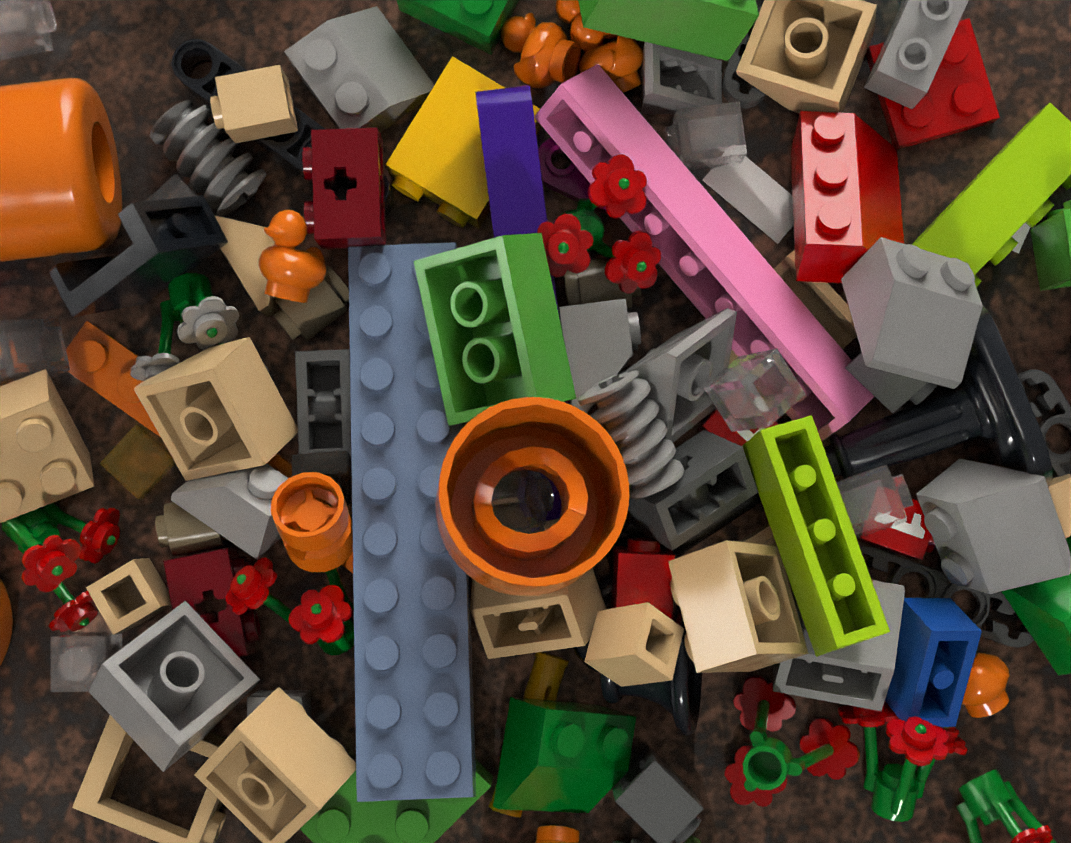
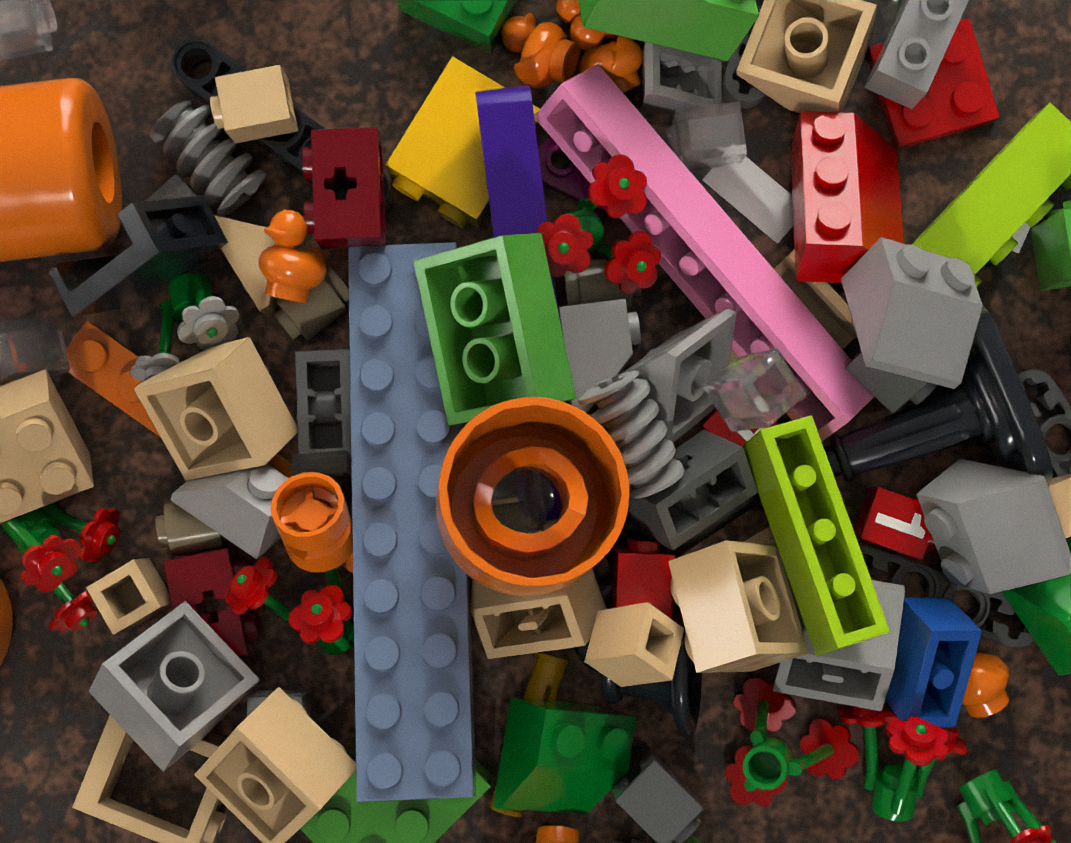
(78, 658): clear brick -> none
(138, 462): clear yellow tile -> none
(360, 71): light grey slope -> none
(875, 500): clear brick -> none

